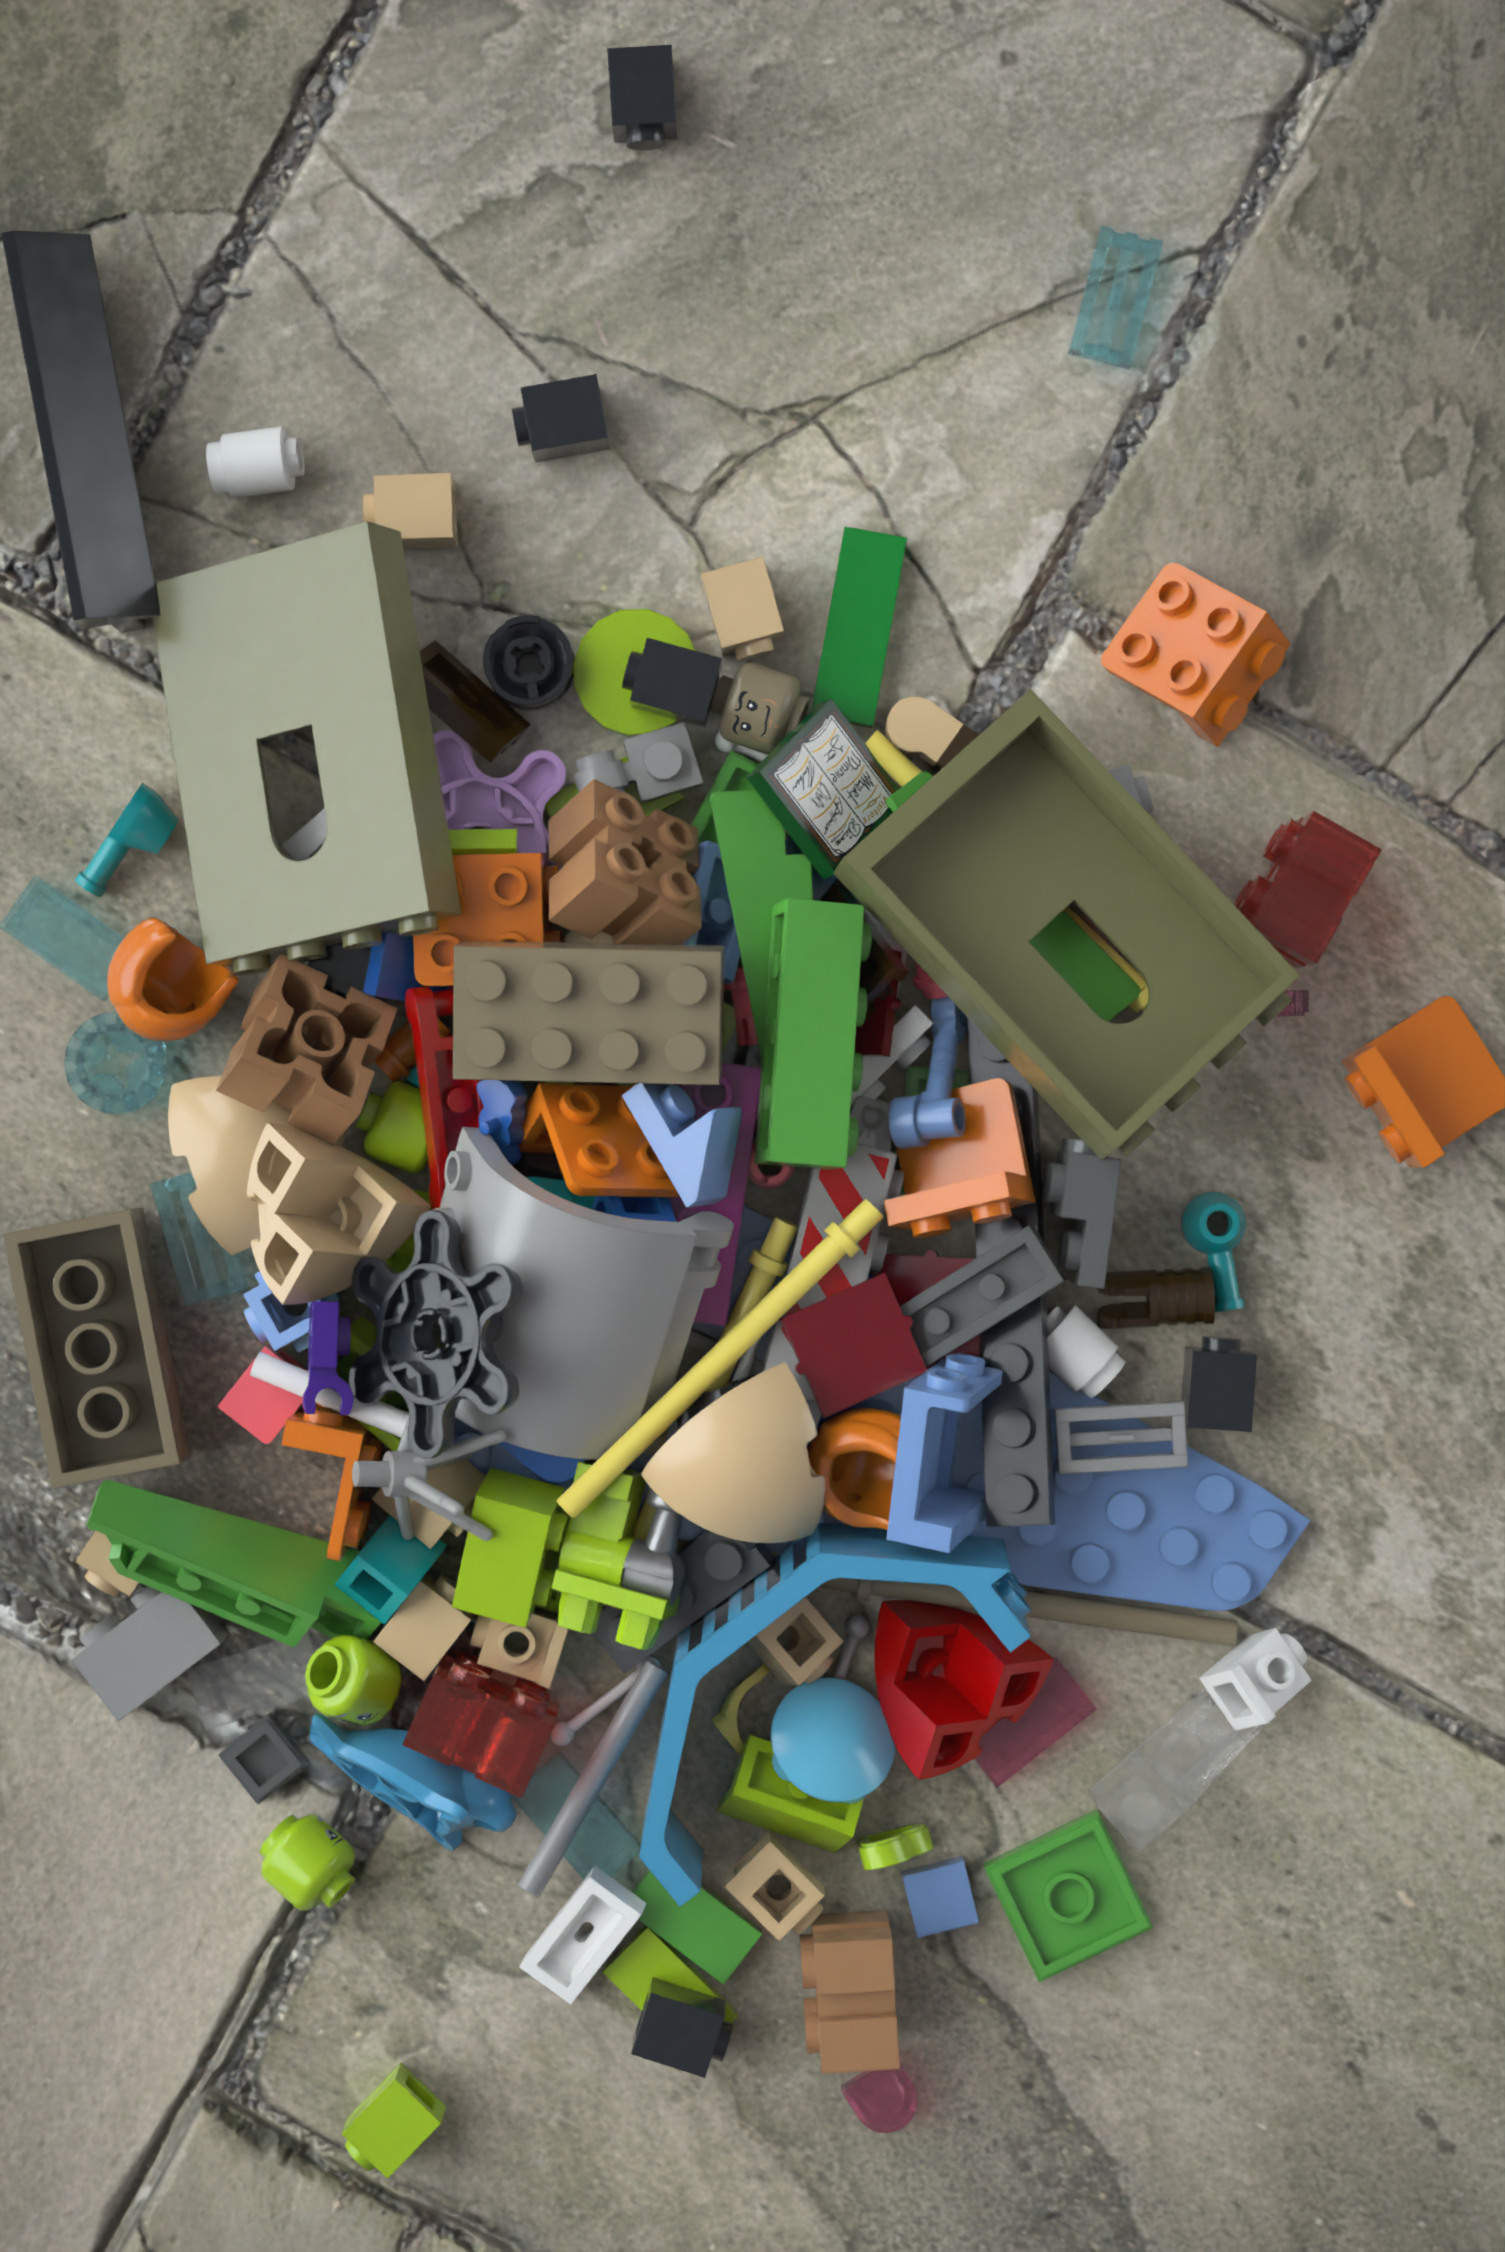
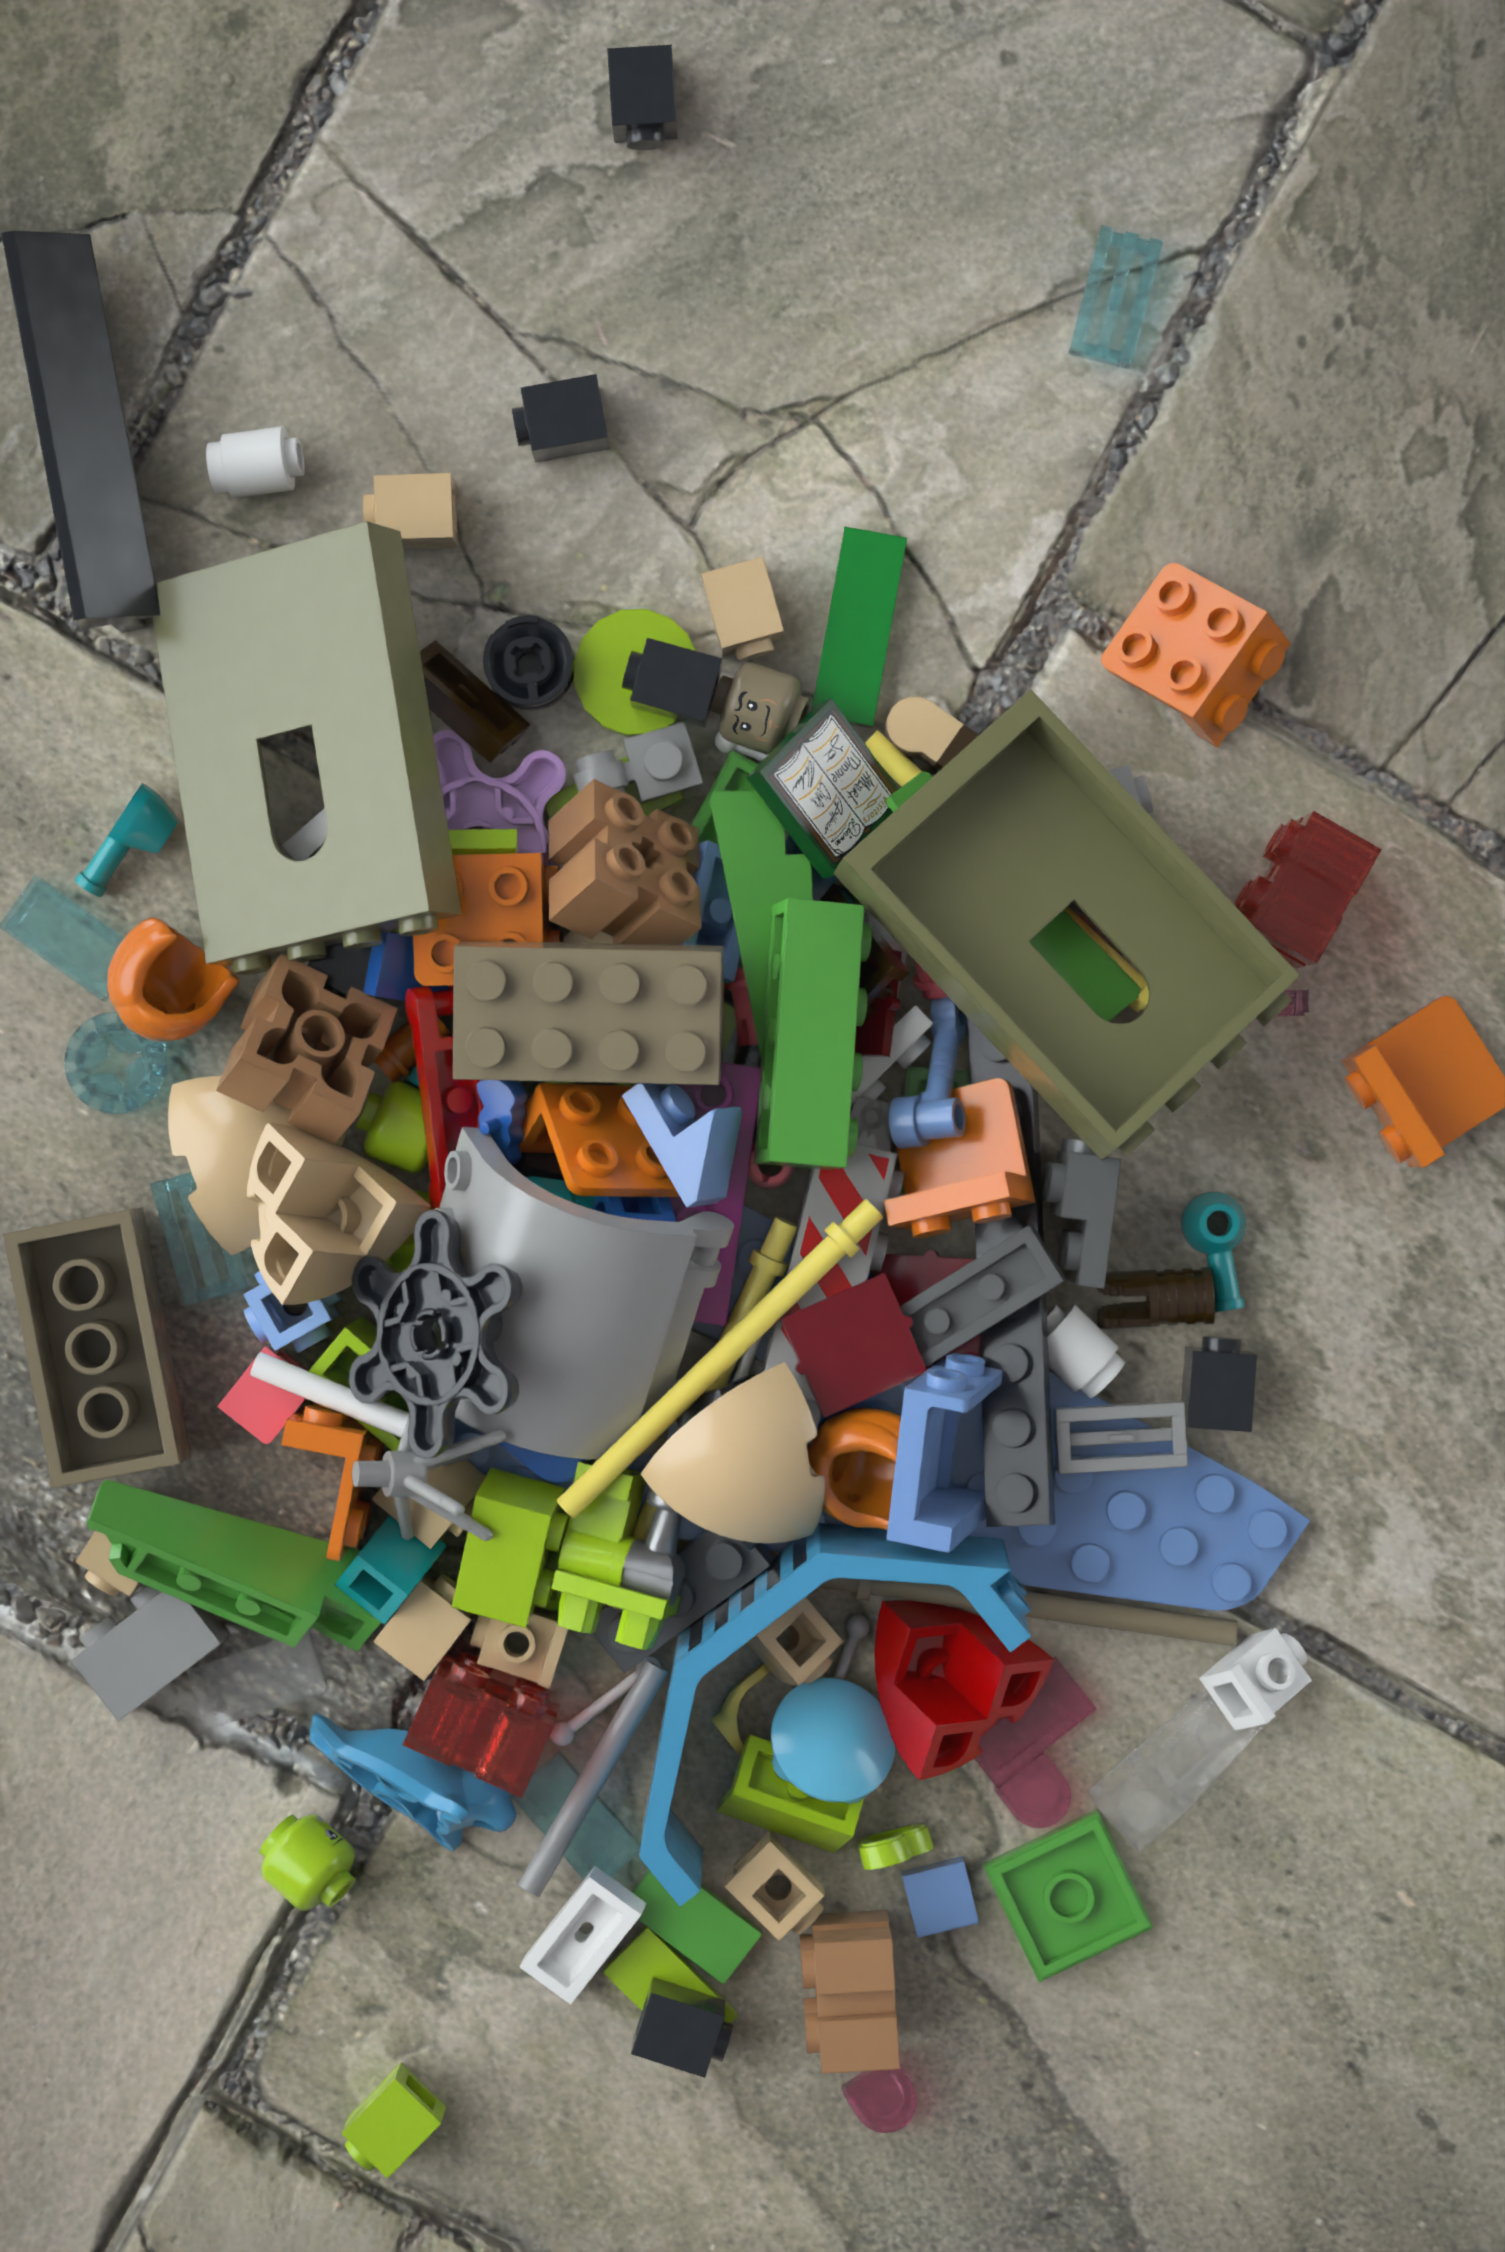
(264, 1758): dark grey tile -> none
(327, 1339): dark purple plate -> none
(353, 1680): lime head -> none
(1037, 1793): none -> clear pink tile

